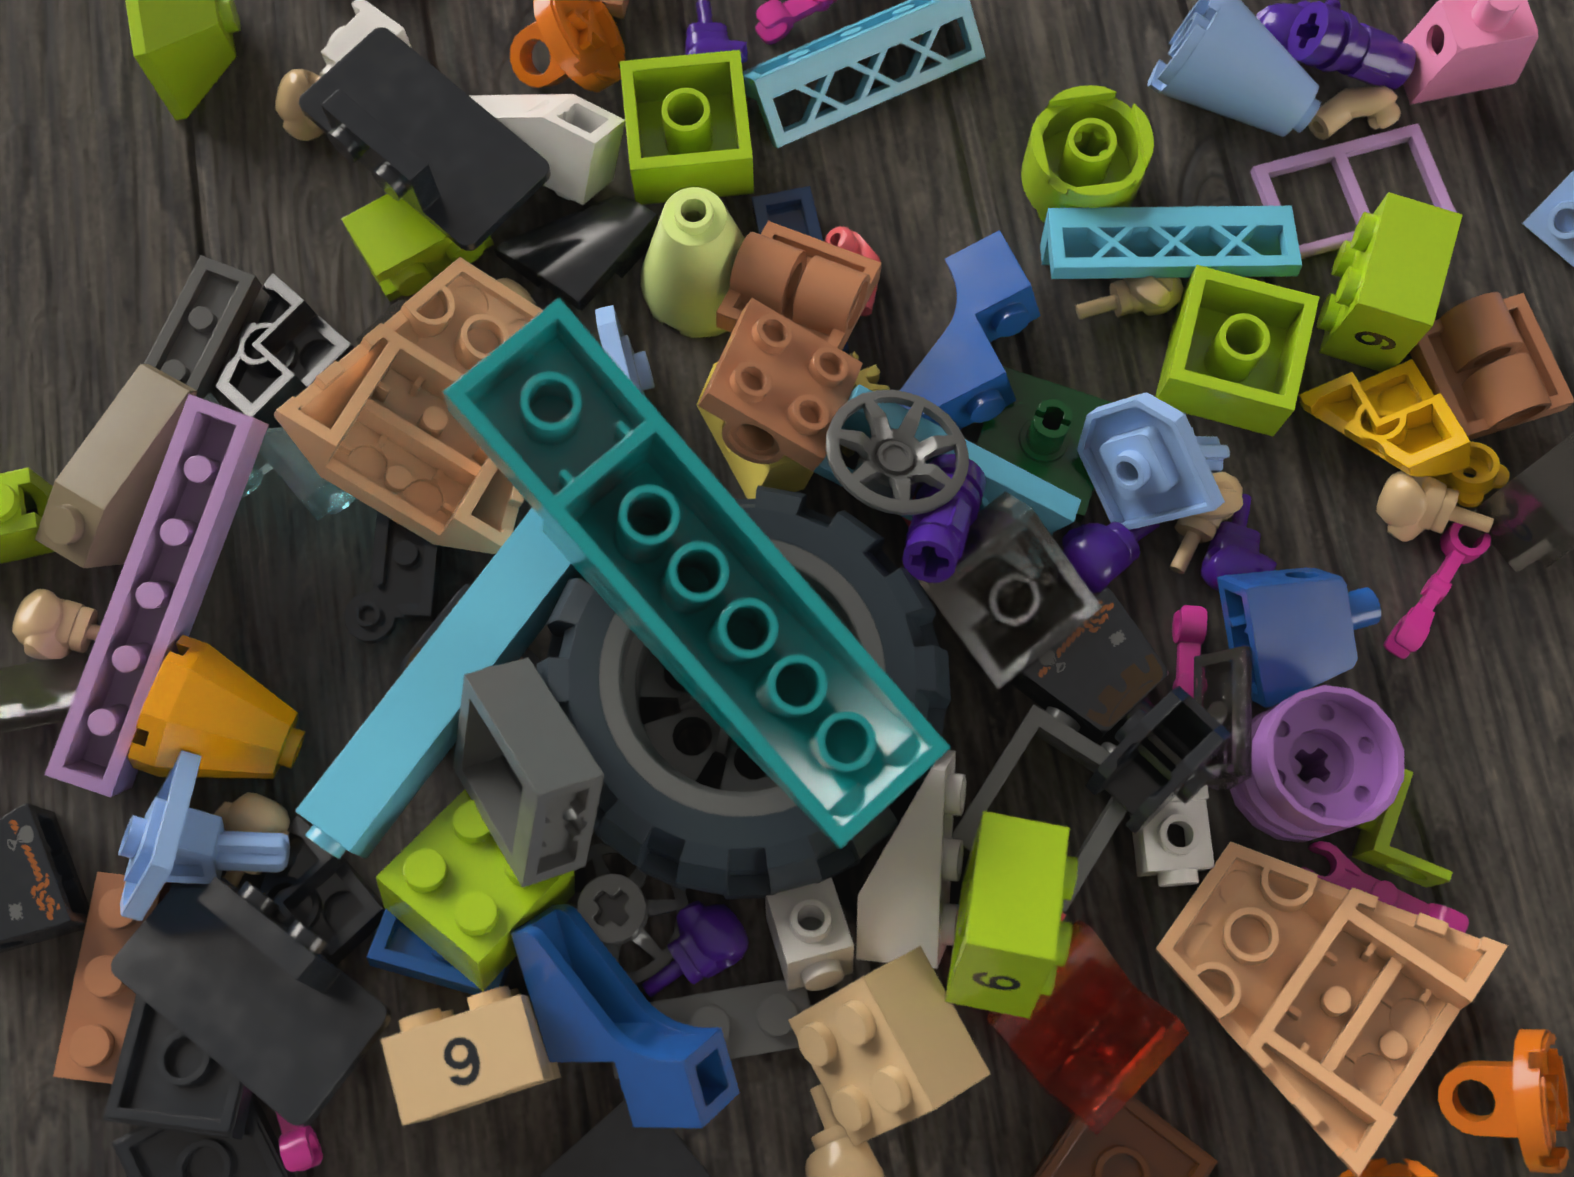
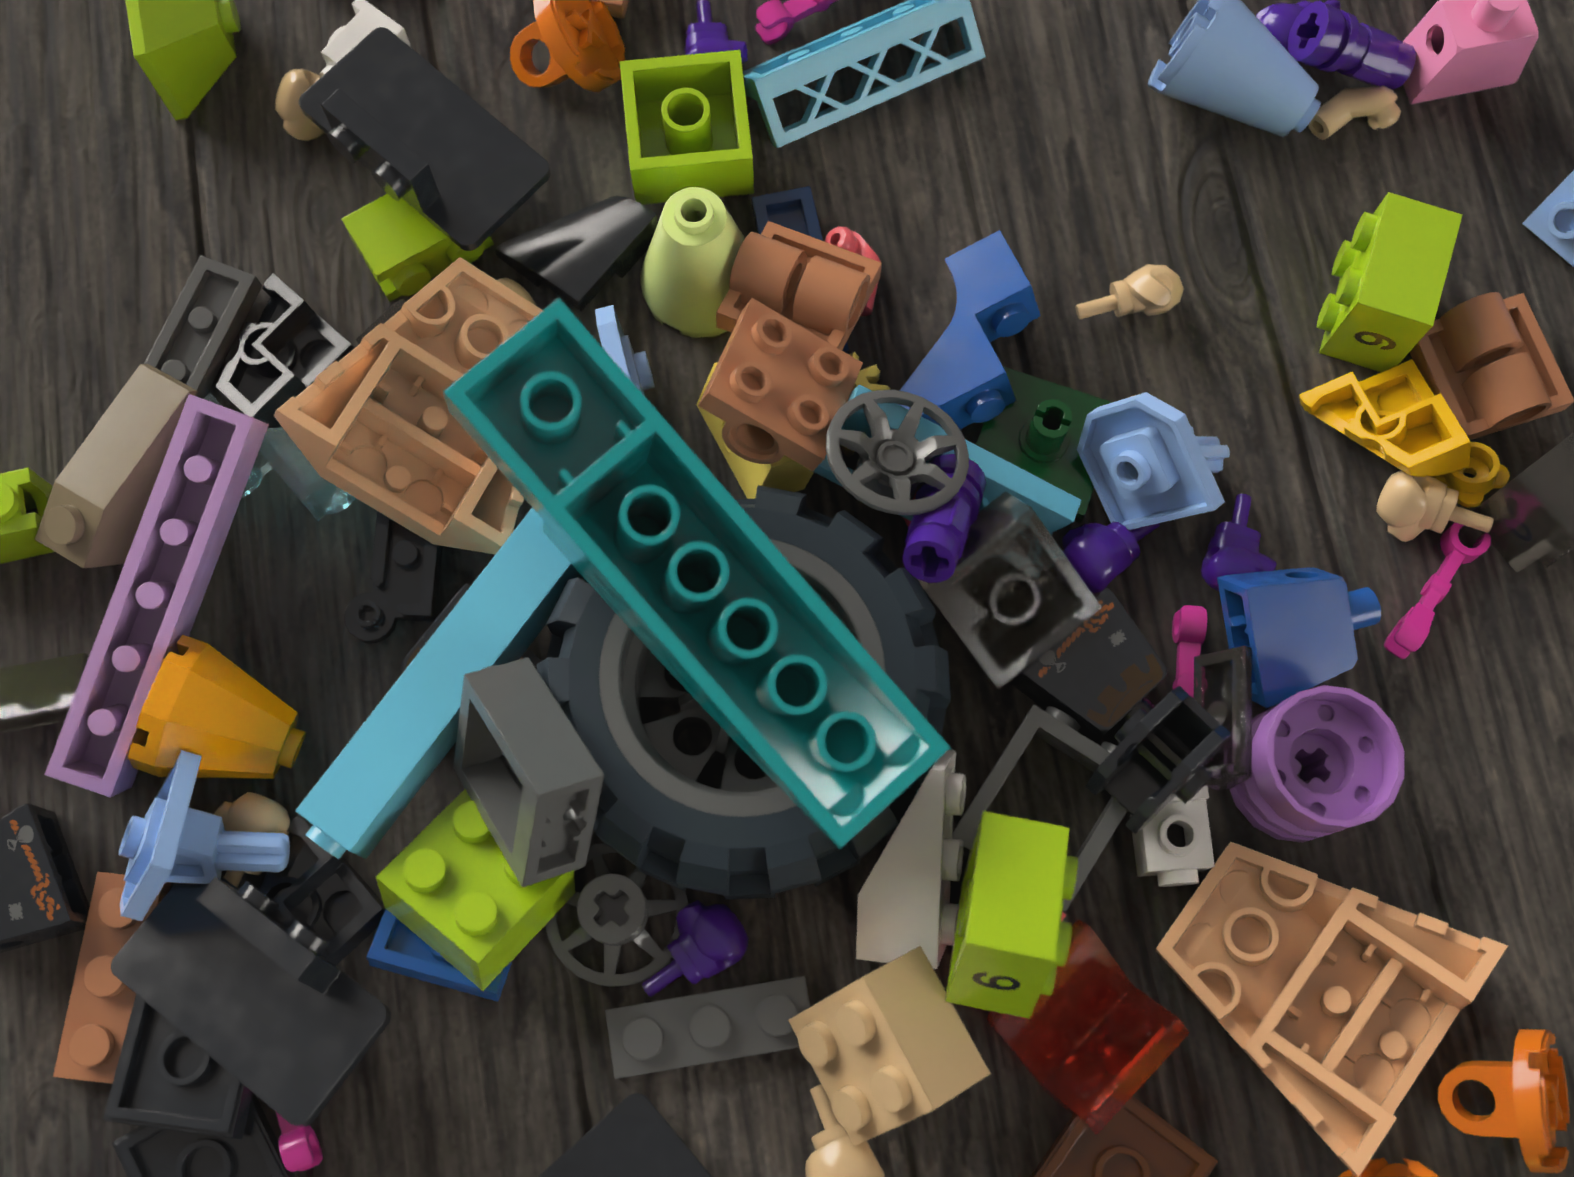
(54, 626): tan piece -> none
(466, 1058): tan brick -> none
(566, 131): white slope -> none
(597, 1014): blue arch -> none
(810, 936): white brick -> none
(1086, 151): lime brick -> none
(1170, 241): medium azure fence -> none
(1203, 526): tan piece -> none
(1237, 350): lime brick -> none
(1338, 156): lavender window -> none
(1348, 875): dark pink piece -> none
(1374, 846): lime bracket -> none

